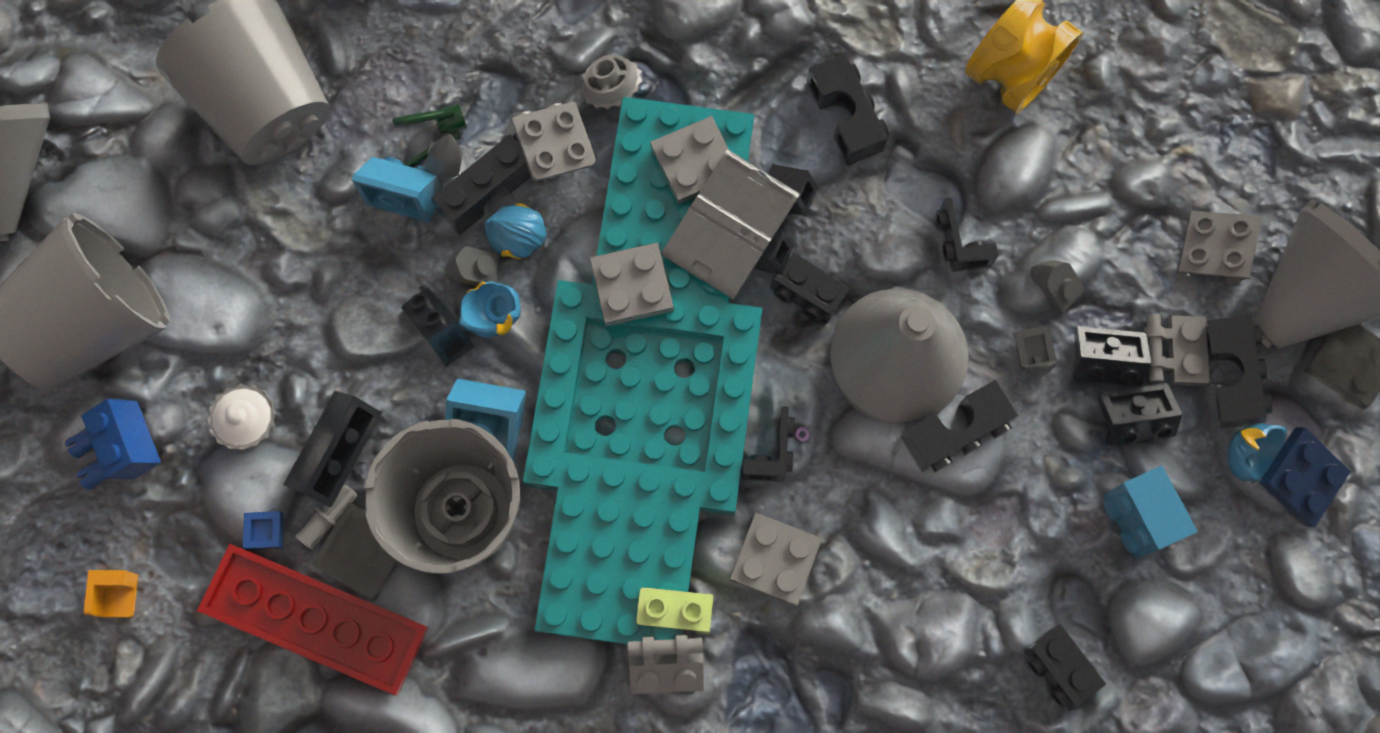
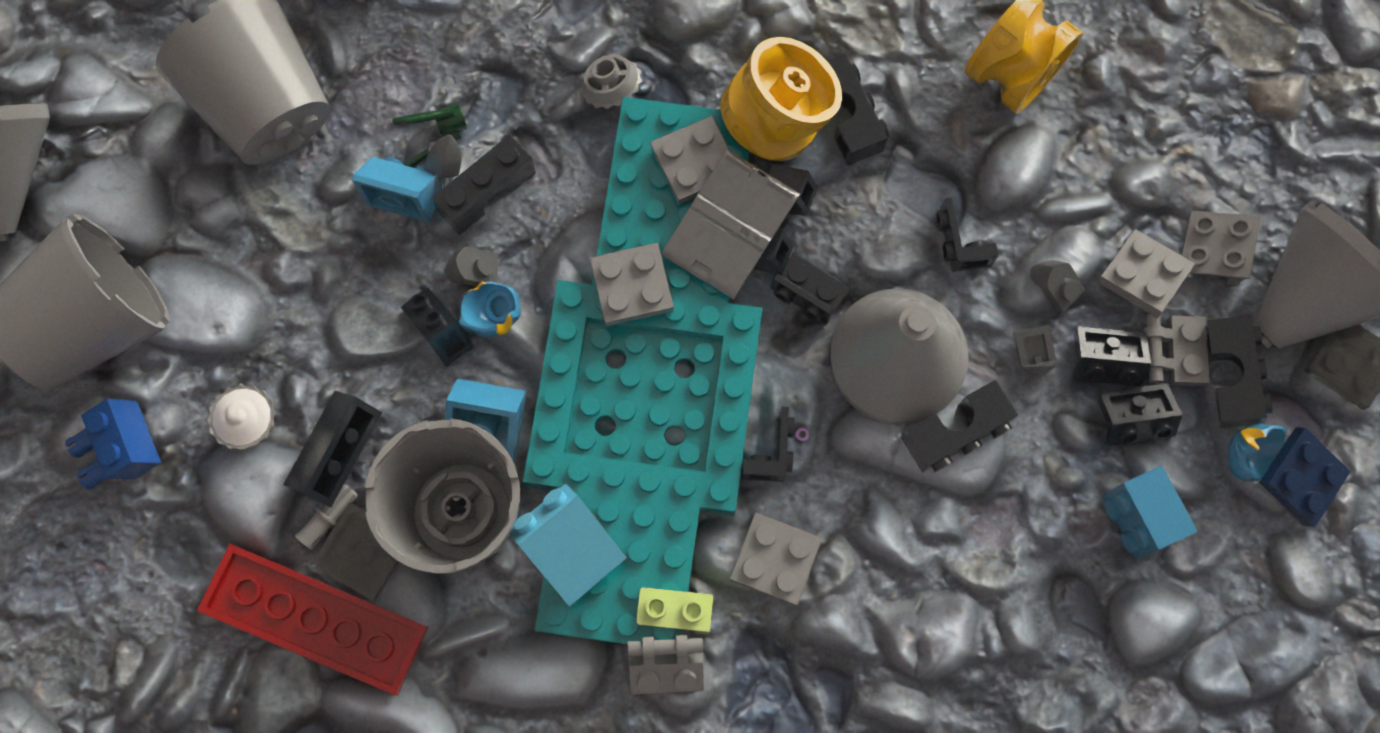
(110, 594): light orange panel -> none
(263, 530): blue plate -> none
(515, 231): dark azure hair -> none
(552, 140): light grey bracket -> none
(567, 543): none -> medium azure brick
(780, 99): none -> yellow piece
(1064, 668): black bracket -> none
(1146, 273): none -> light grey plate

